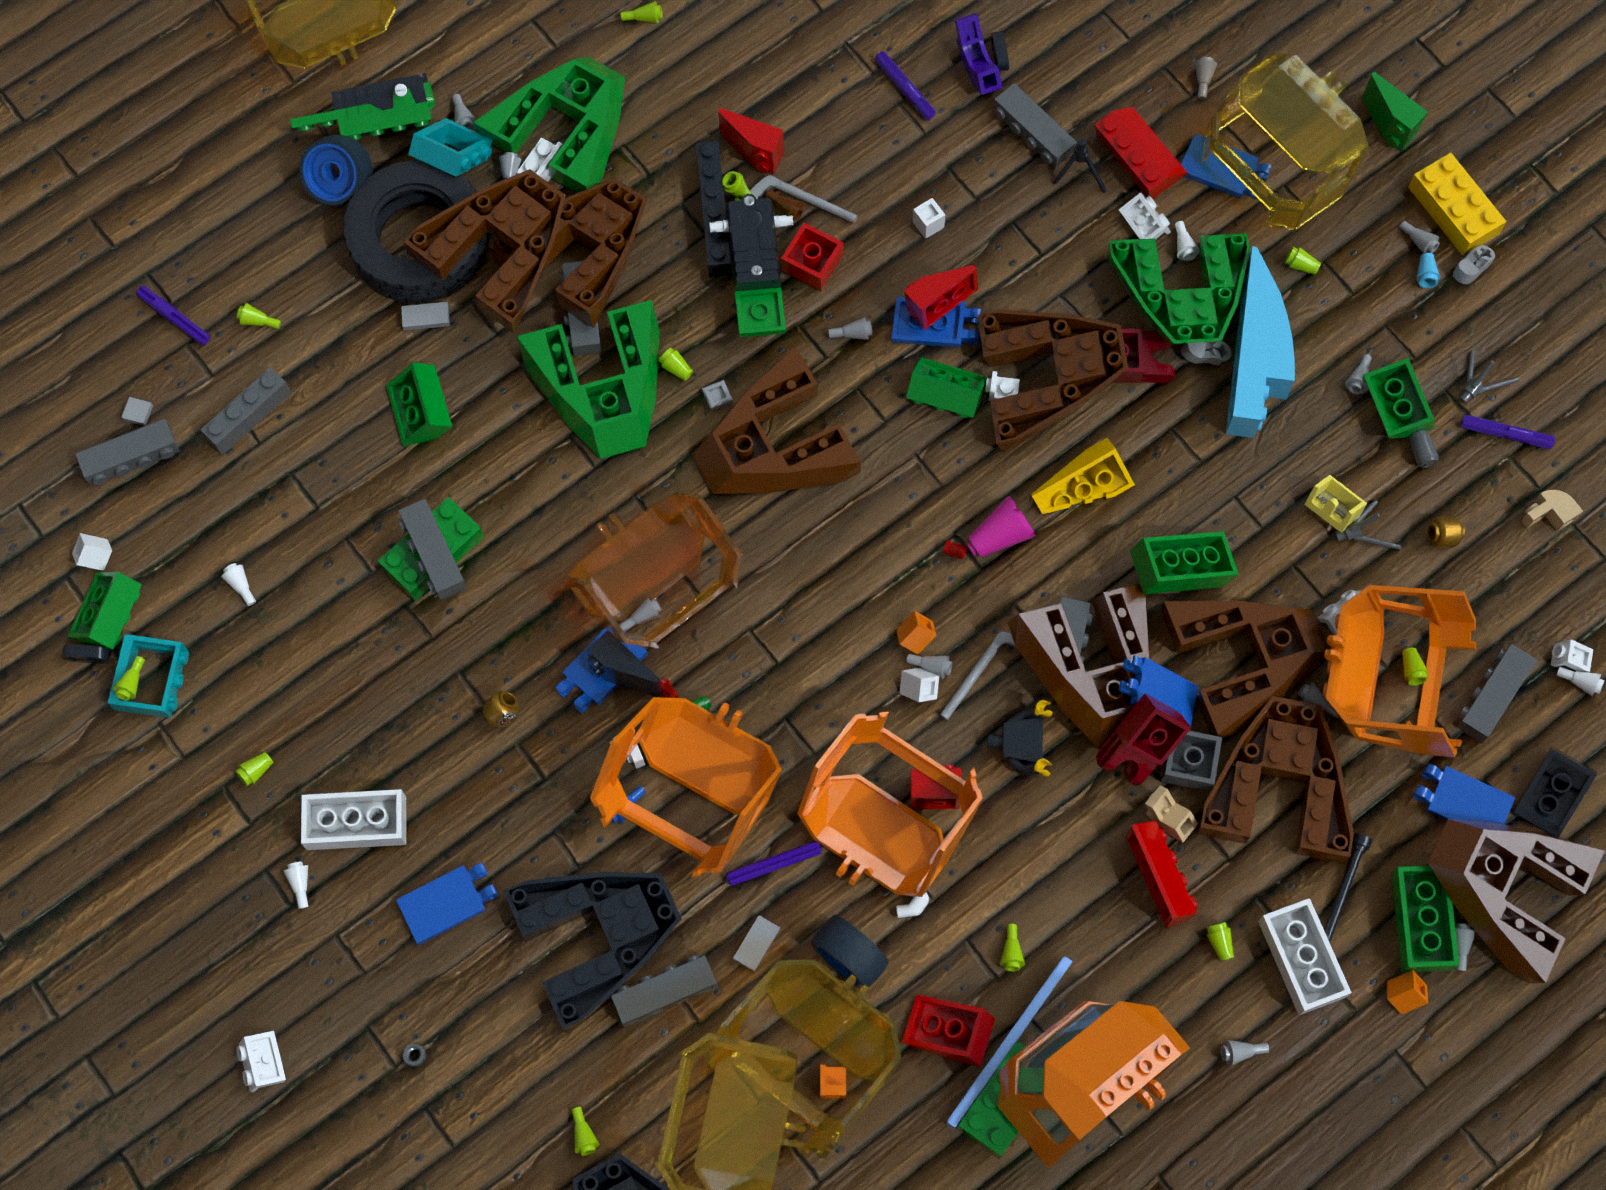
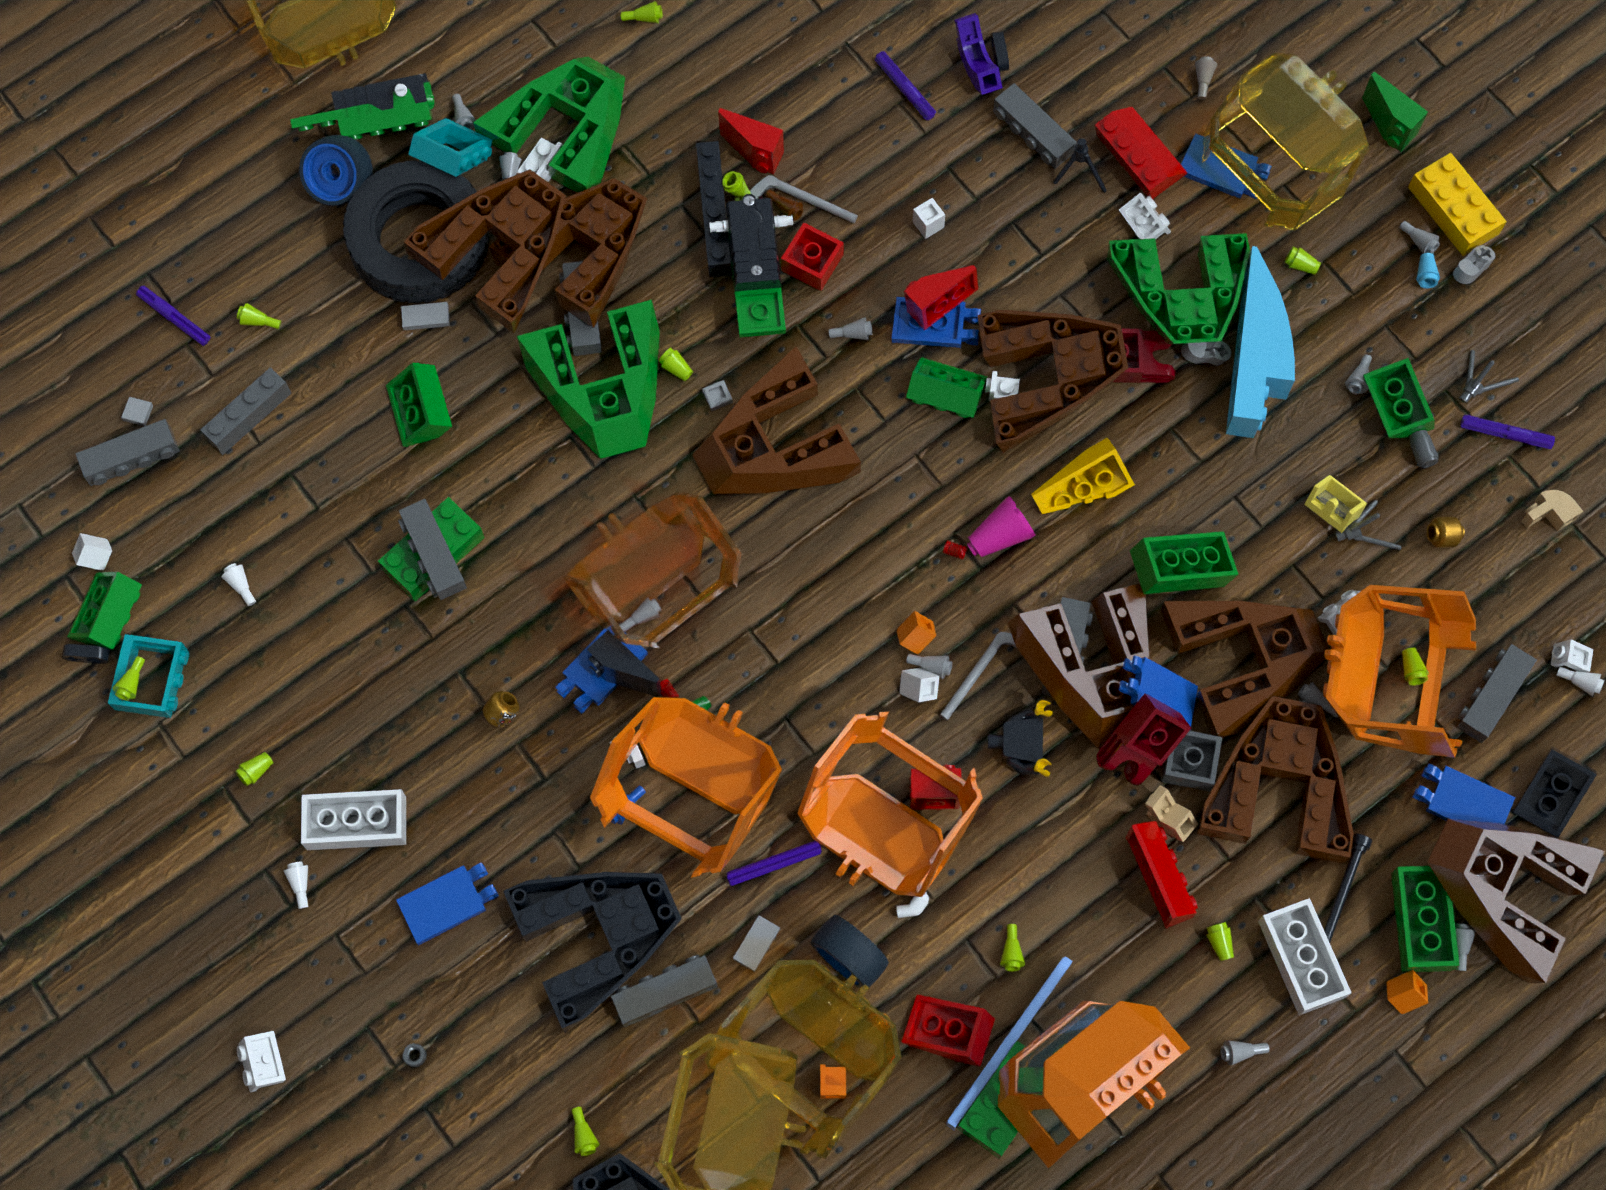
(1186, 247): white cone -> none

